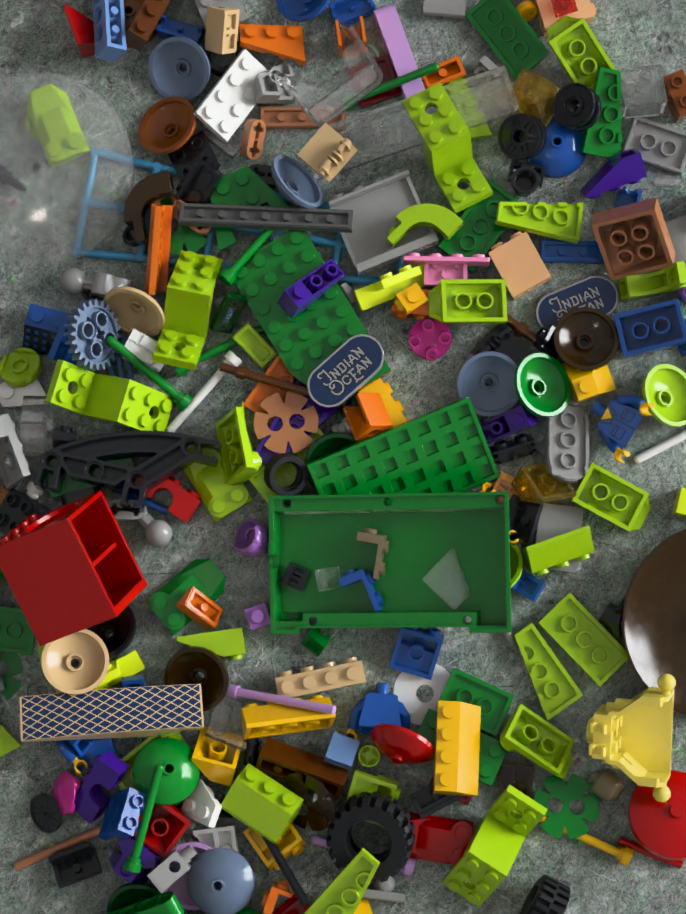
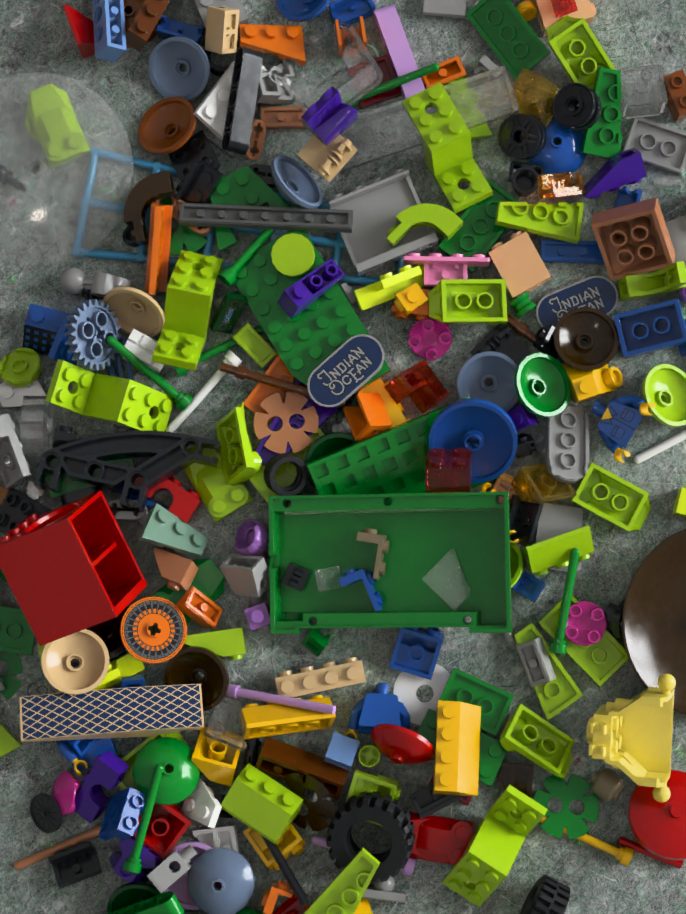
(137, 637): none -> piece
(170, 531): none -> sand green wing
(175, 570): none -> nougat slope
(242, 100): none -> beam
(246, 575): none -> light grey torso
(293, 255): none -> lime tile
(329, 117): none -> dark purple piece
(420, 385): none -> clear red brick
(448, 470): none -> clear red brick
(479, 428): none -> blue dish
(523, 304): none -> green wheel
(536, 662): none -> light grey slope
(559, 644): none -> green piece
(560, 185): none -> clear orange hinge
(585, 623): none -> dark pink dish
(613, 377): none -> yellow tile

